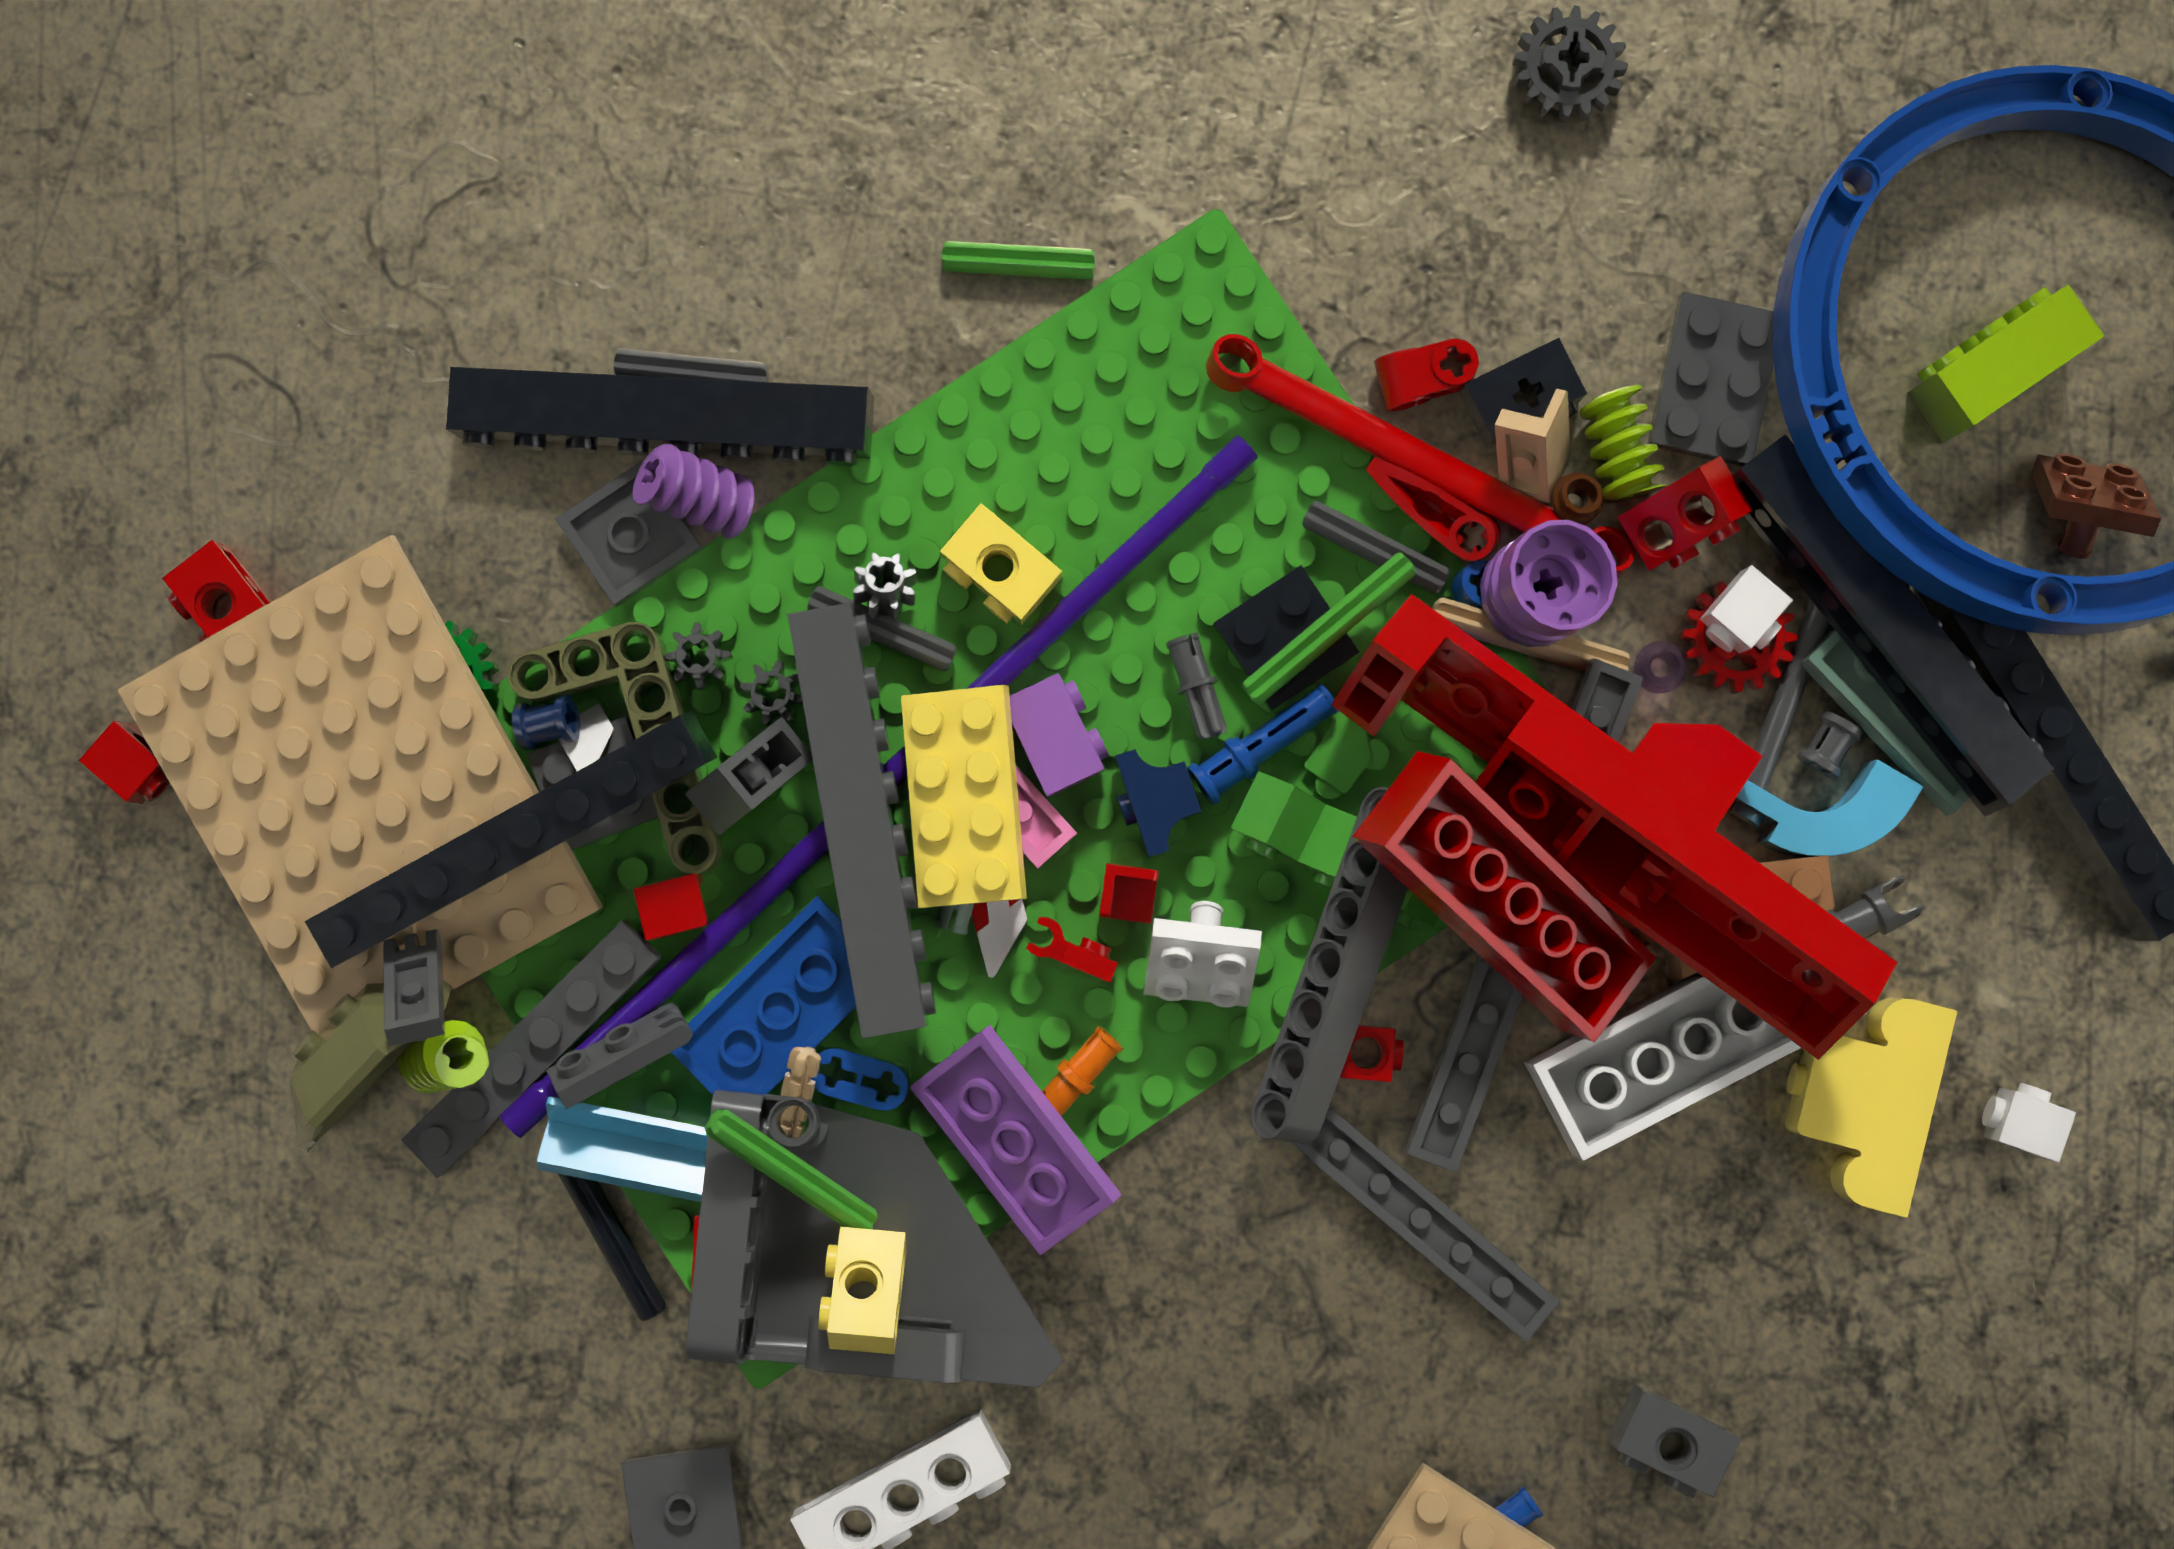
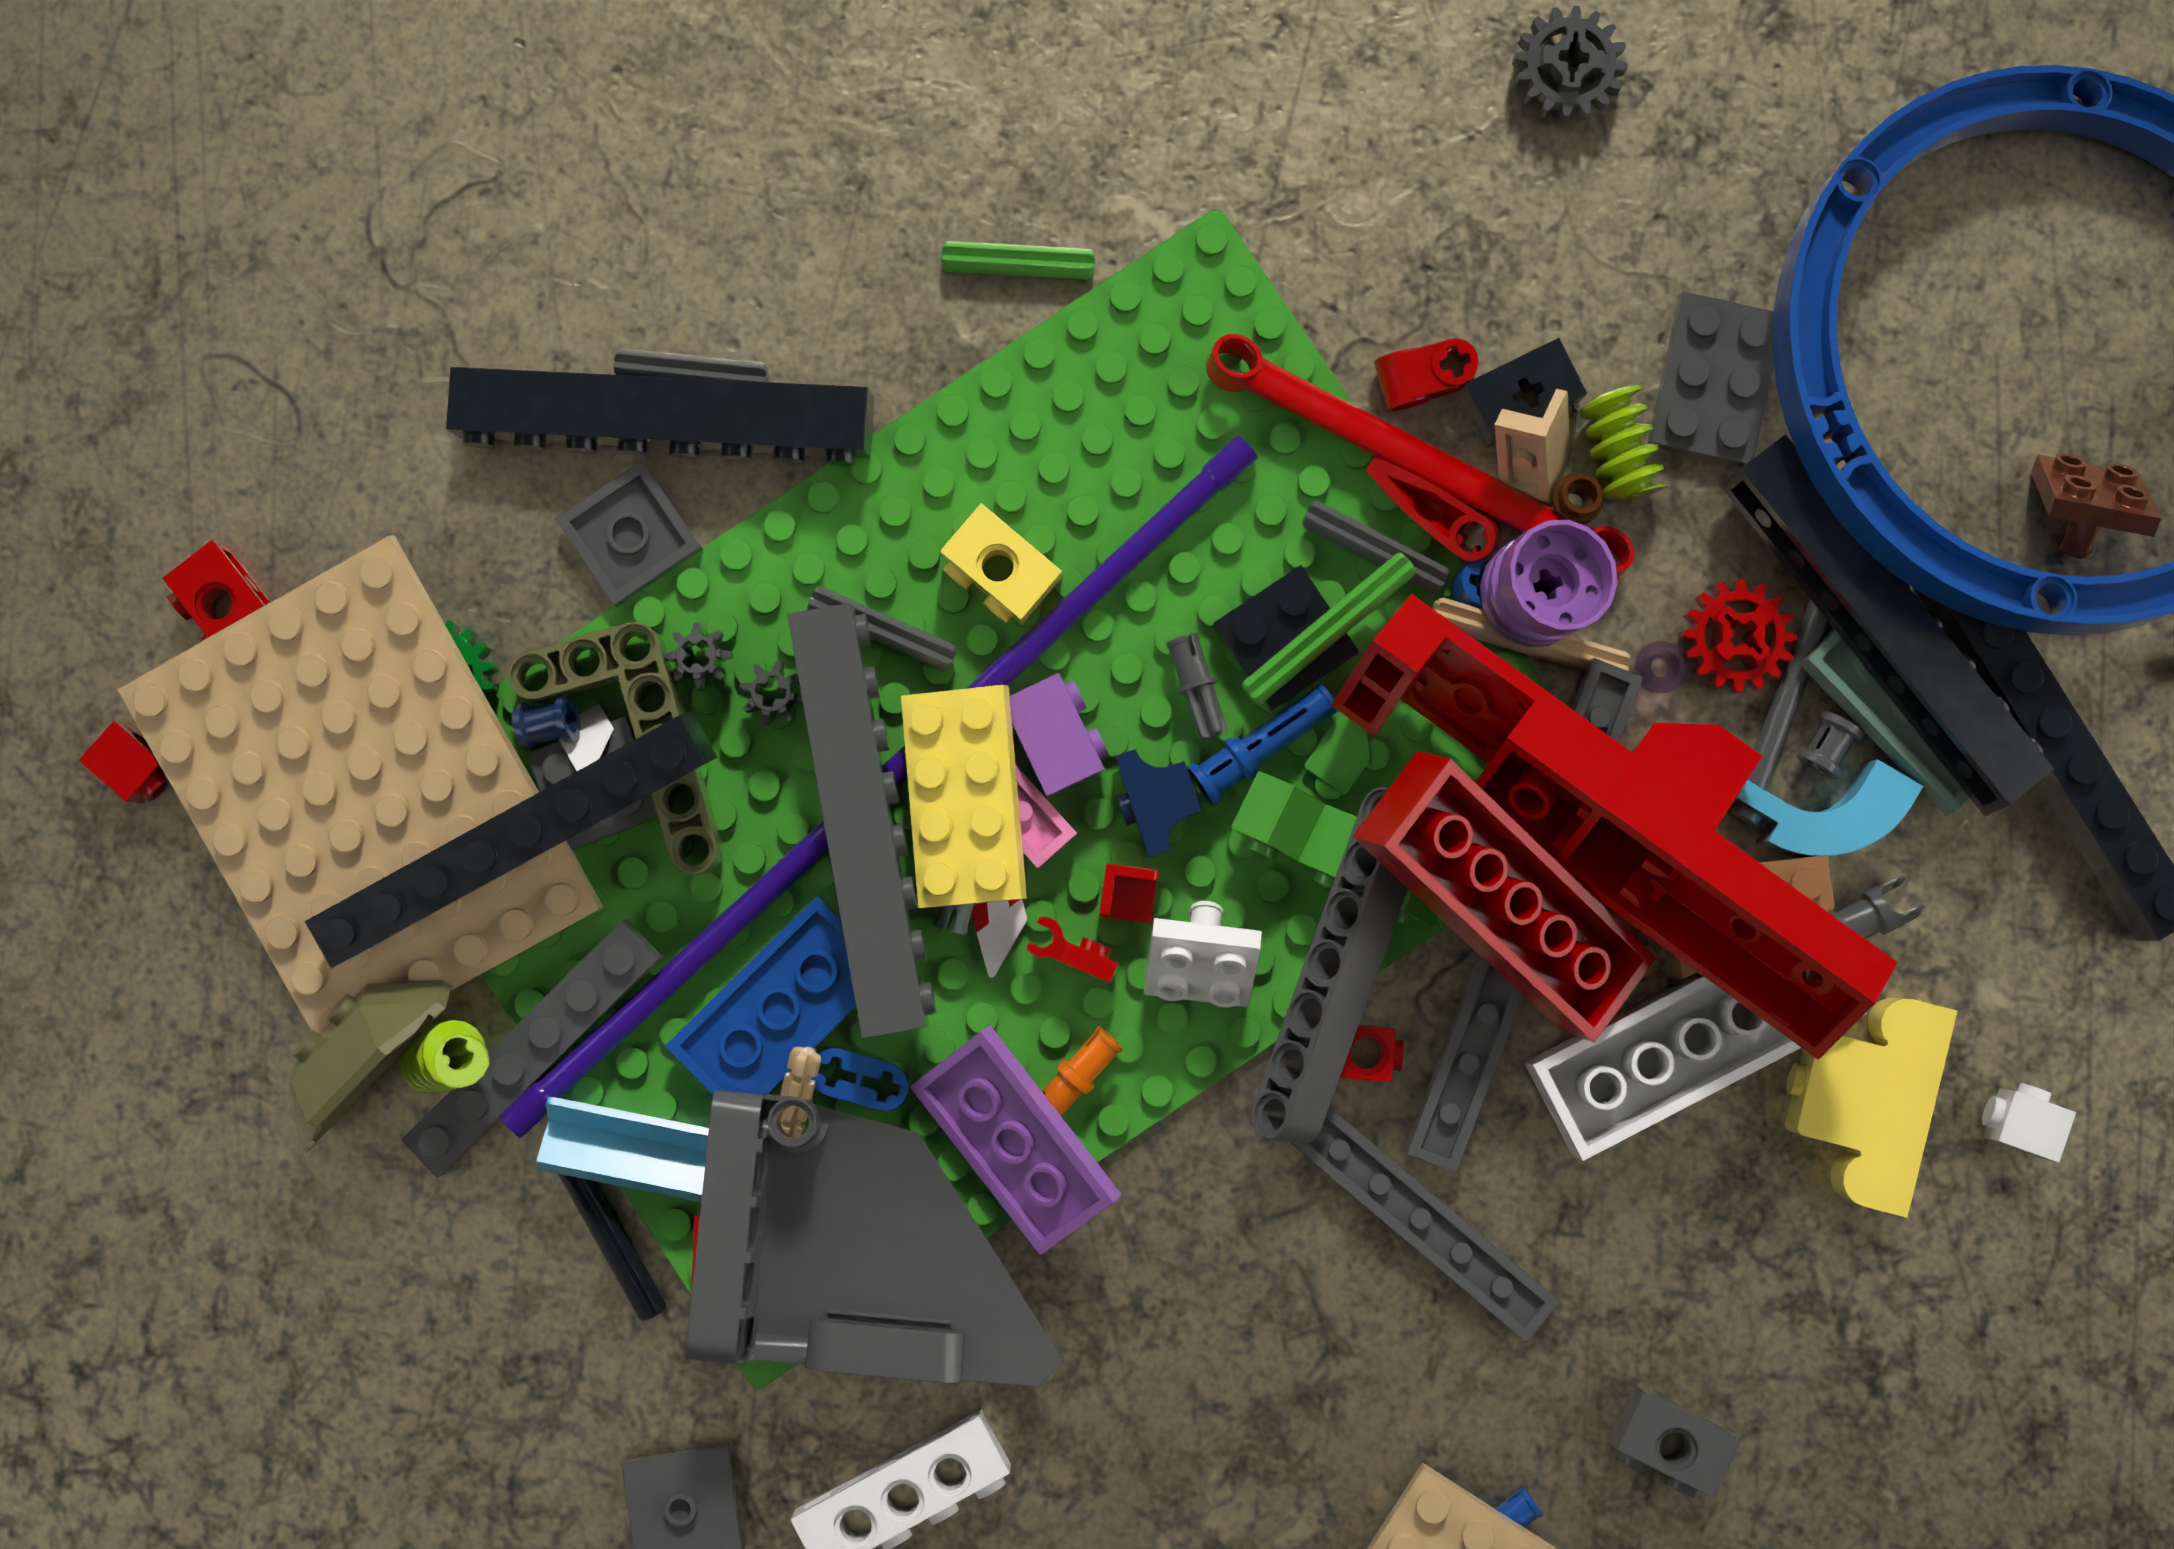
(413, 989): dark grey hinge -> none
(619, 1054): dark grey hinge -> none
(671, 906): red panel -> none
(695, 490): medium lavender piece -> none
(750, 776): dark grey brick -> none
(789, 1170): bright green axle -> none
(872, 1321): light yellow brick -> none
(884, 586): dark grey gear -> none
(1683, 511): red brick -> none
(1746, 612): white brick -> none
(2003, 360): lime brick -> none

